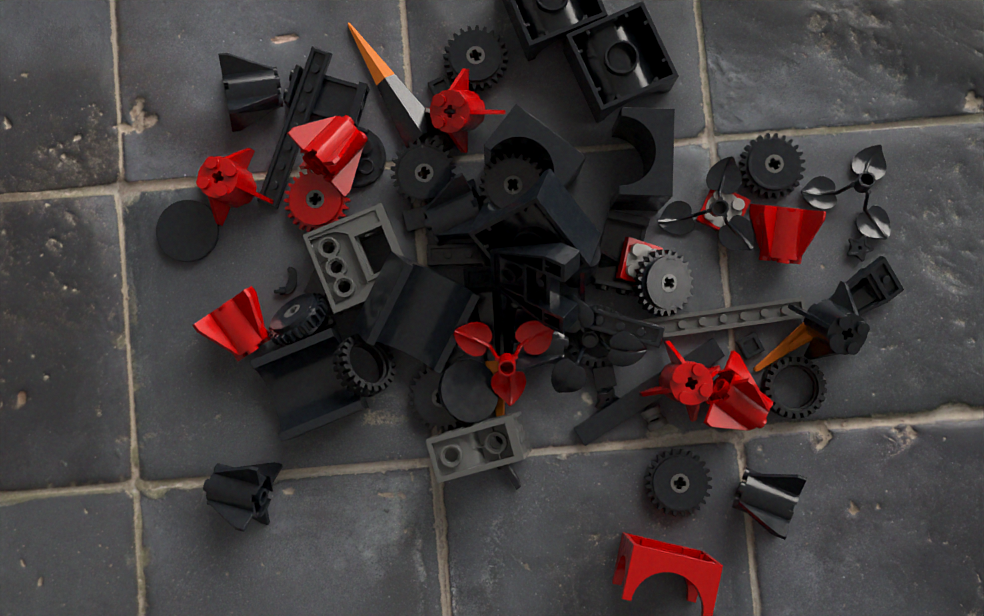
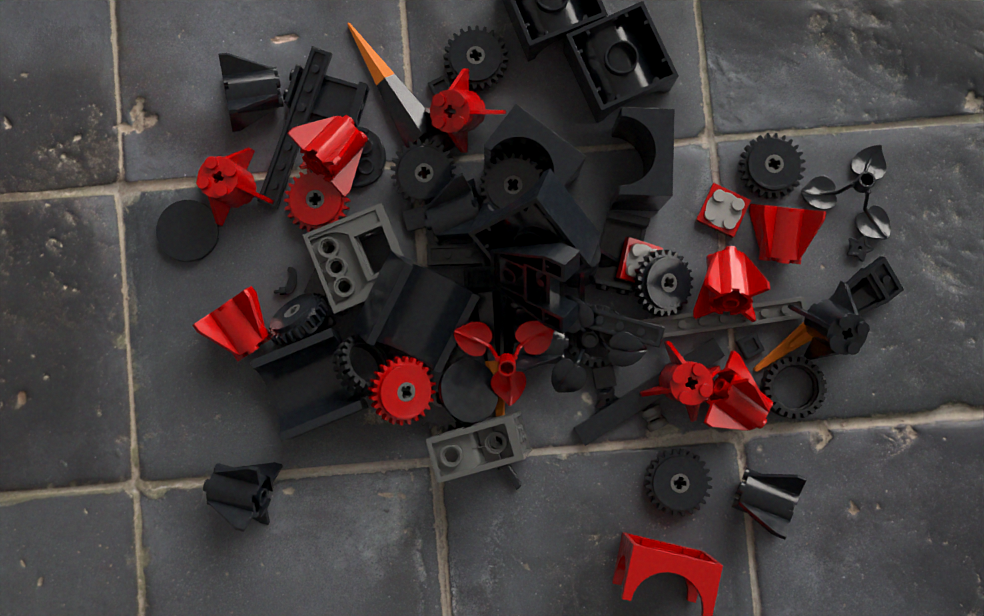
(387, 392): none -> red gear
(730, 285): none -> red brick
(737, 232): black plant -> none

